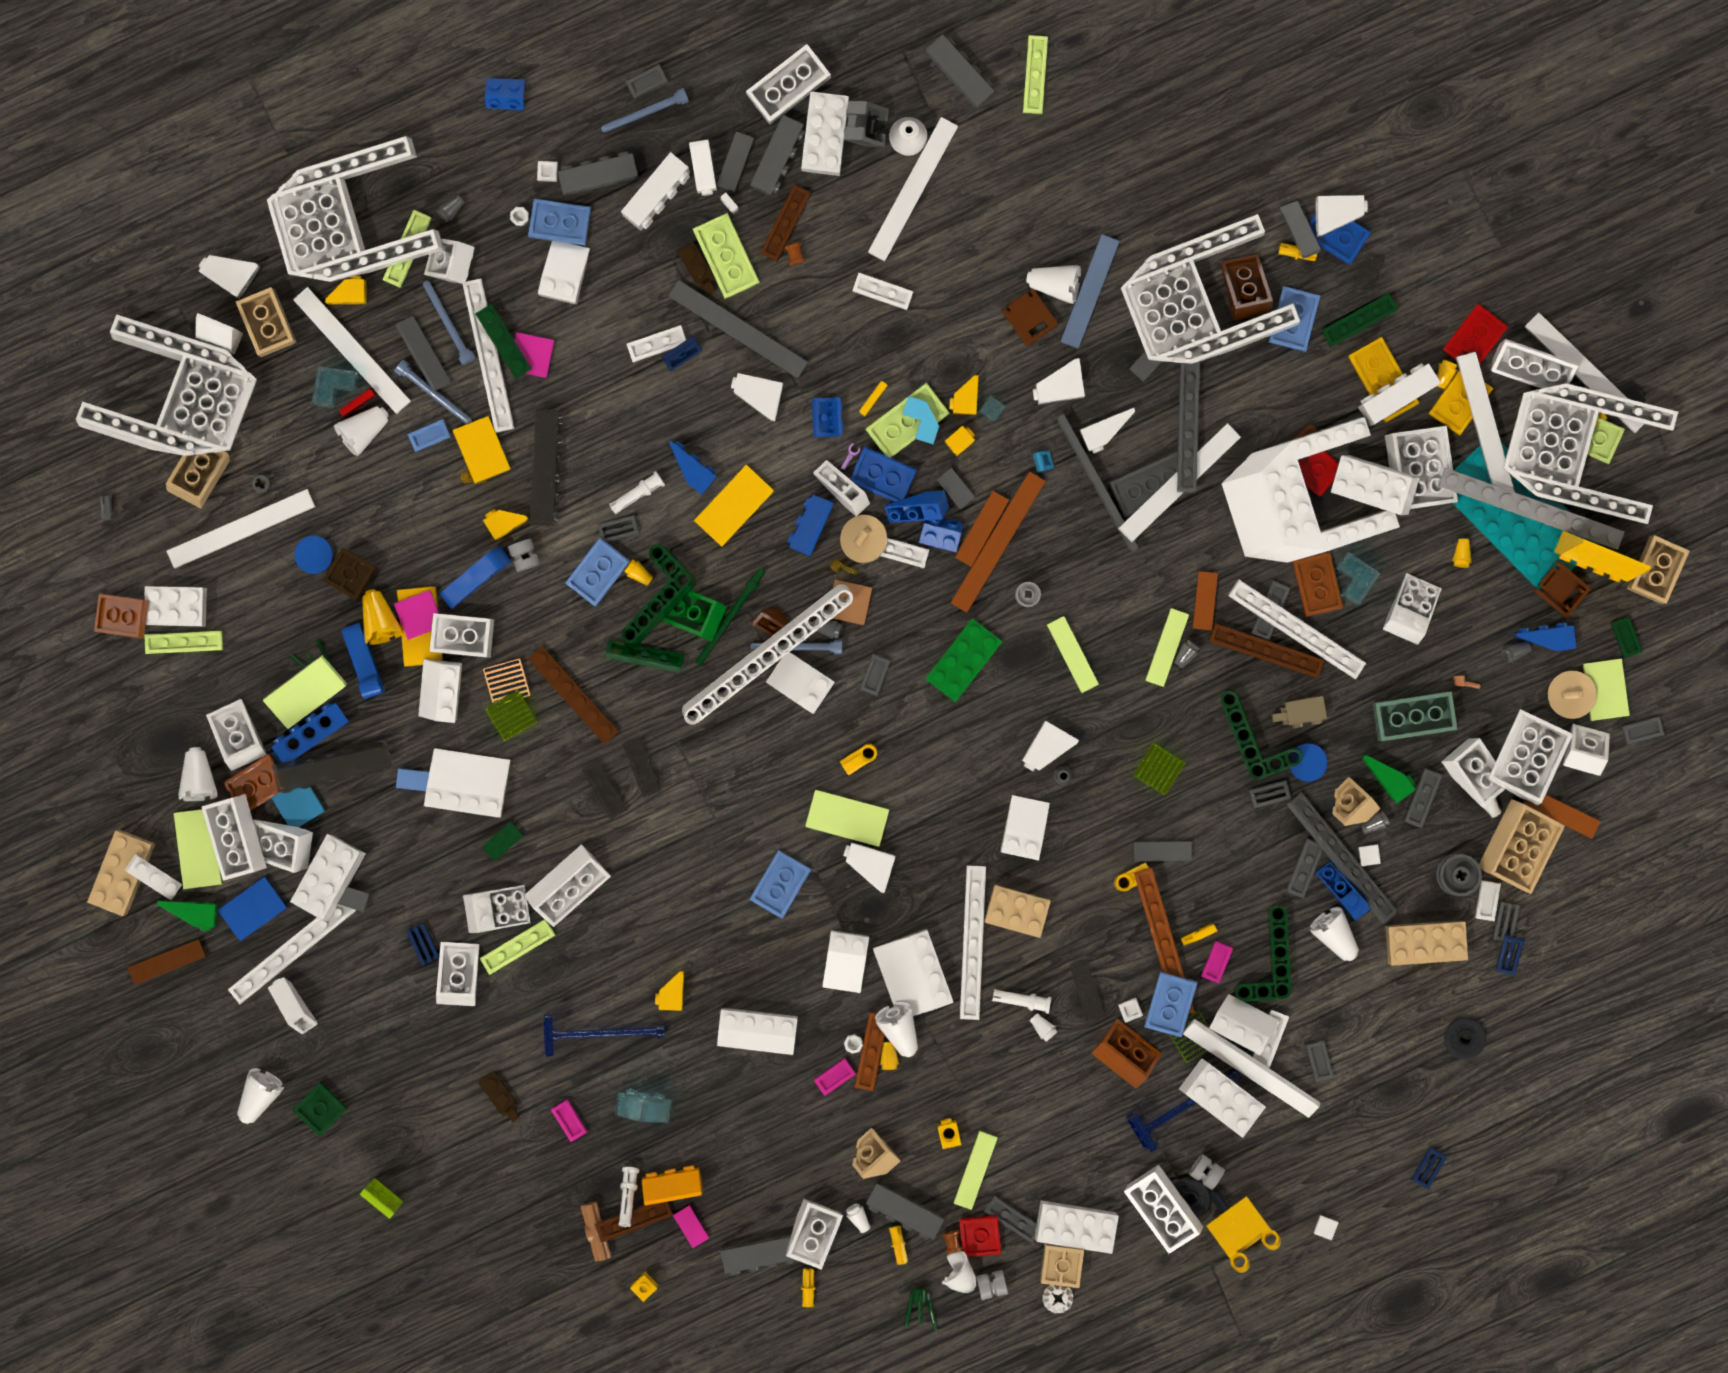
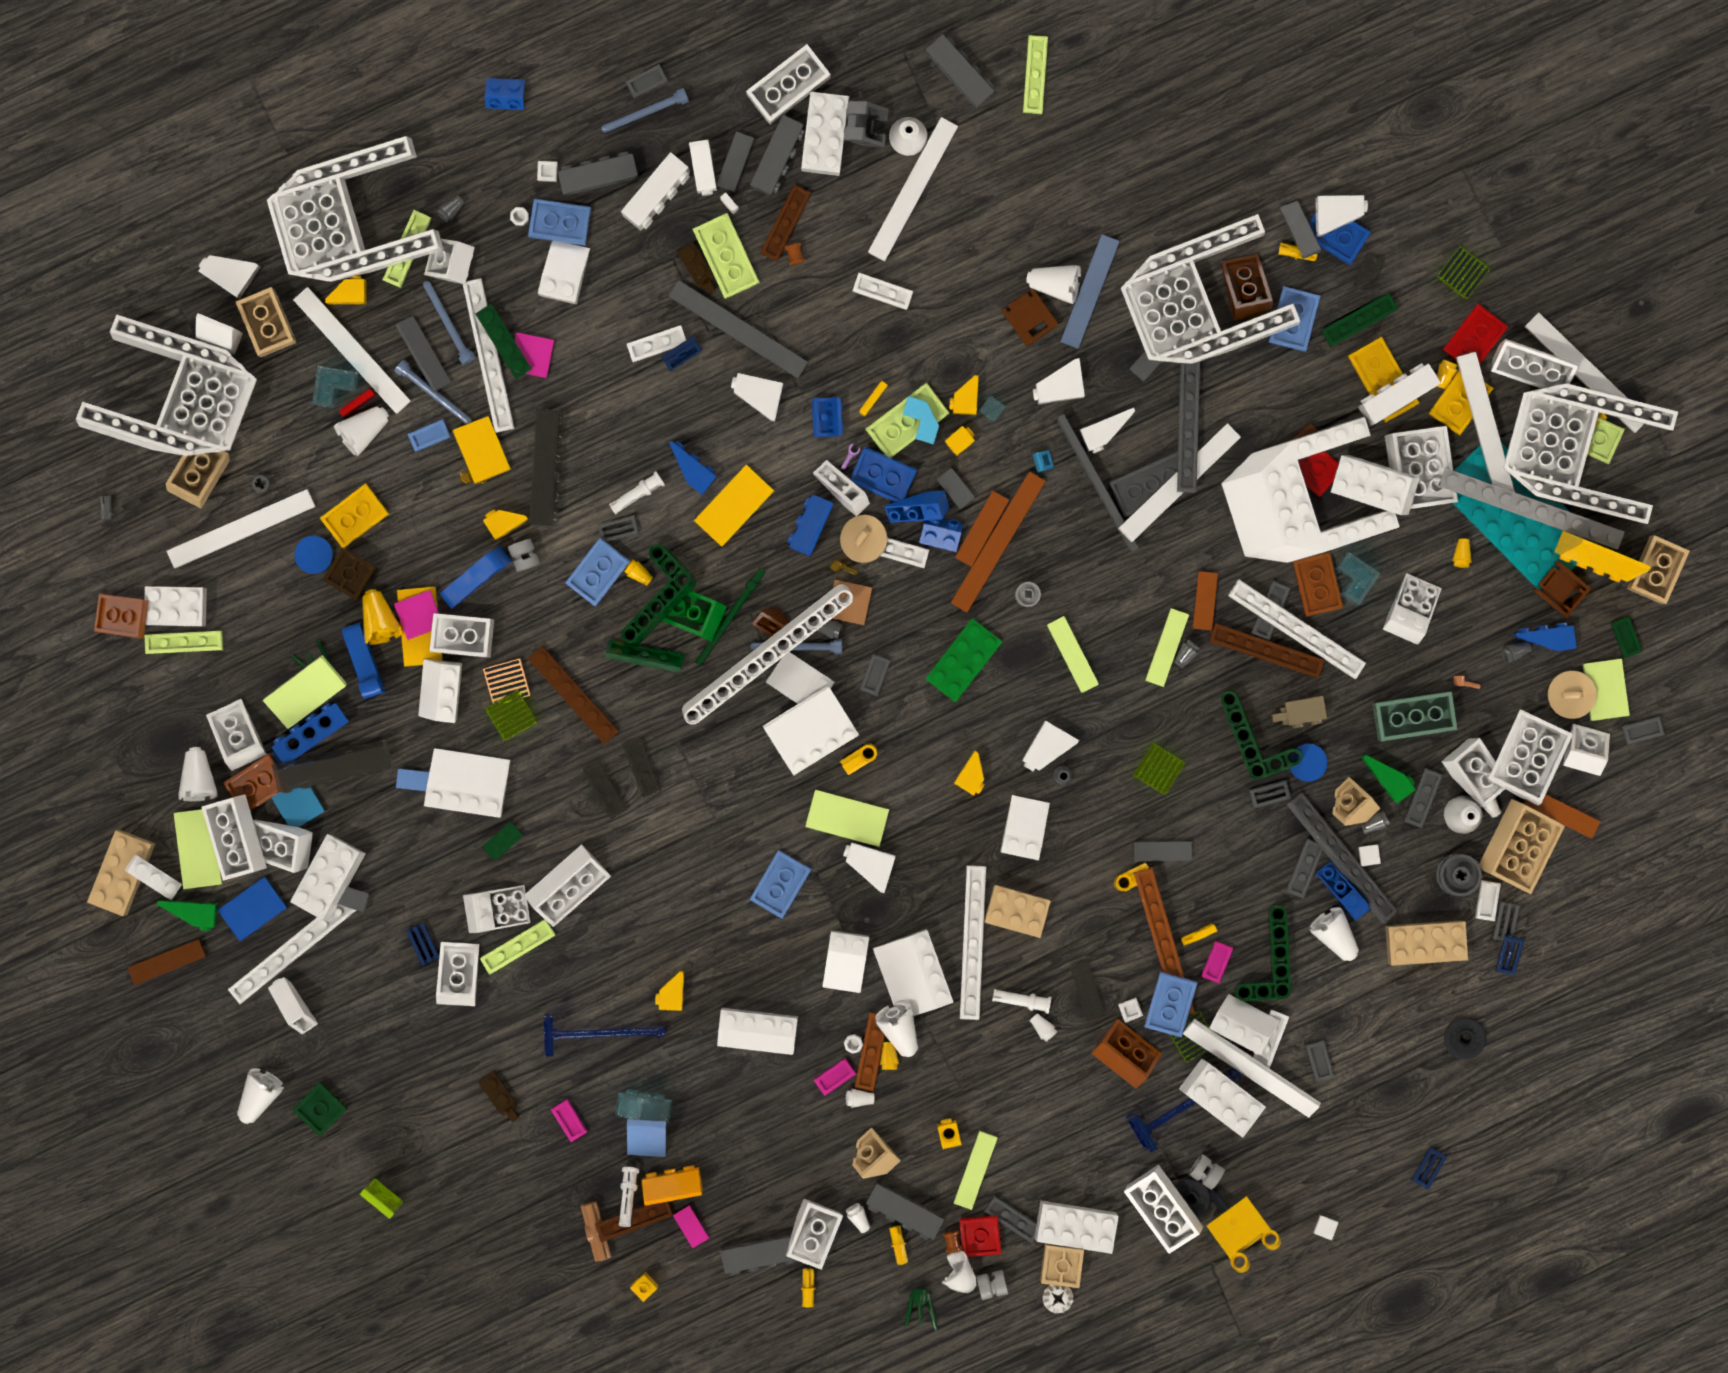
(354, 516): none -> yellow tile
(646, 1138): none -> medium blue tile
(810, 730): none -> white slope
(858, 1098): none -> white cone
(971, 775): none -> yellow slope
(1457, 811): none -> white cone
(1463, 273): none -> tile

